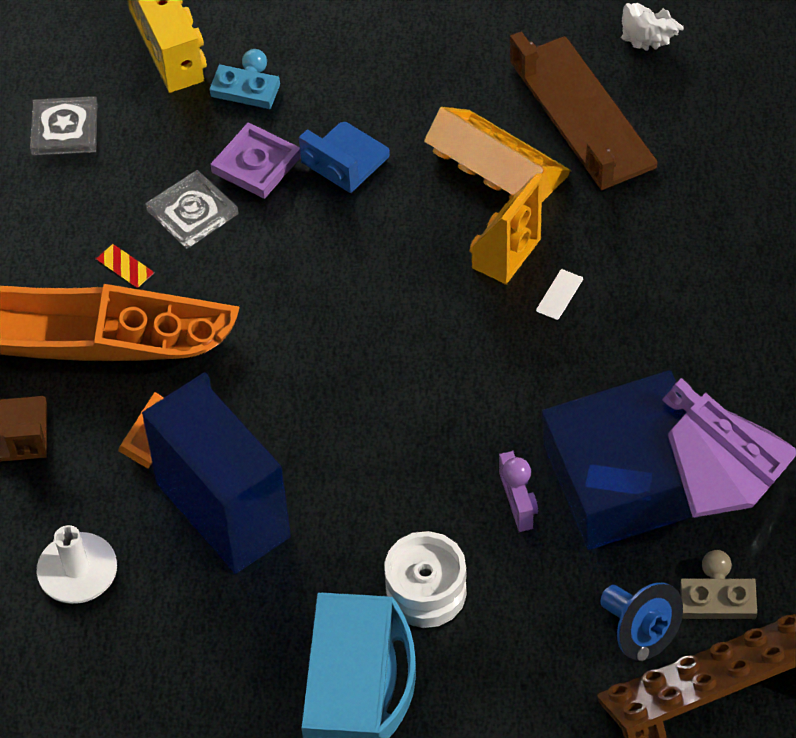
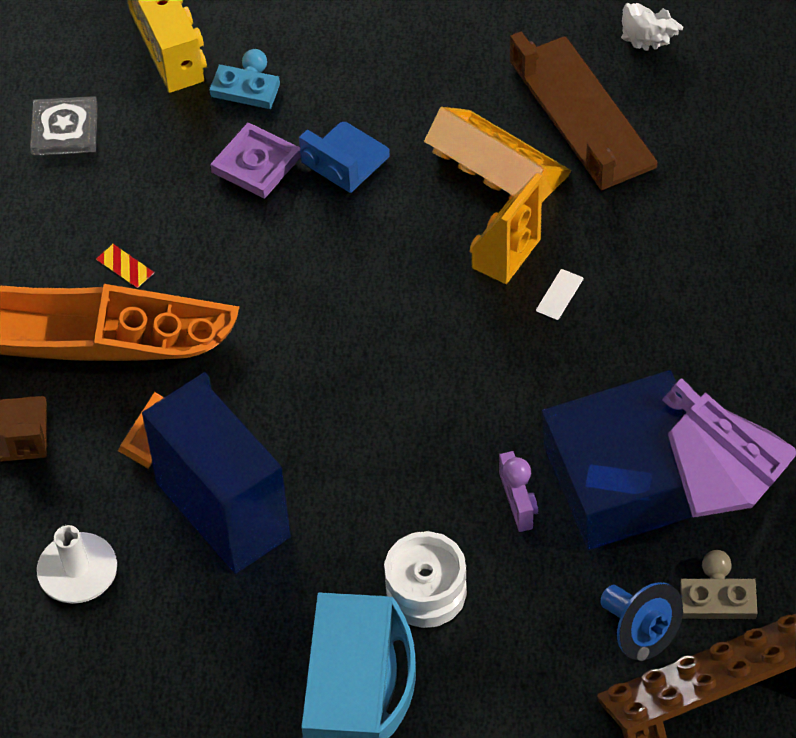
(192, 208): clear tile -> none

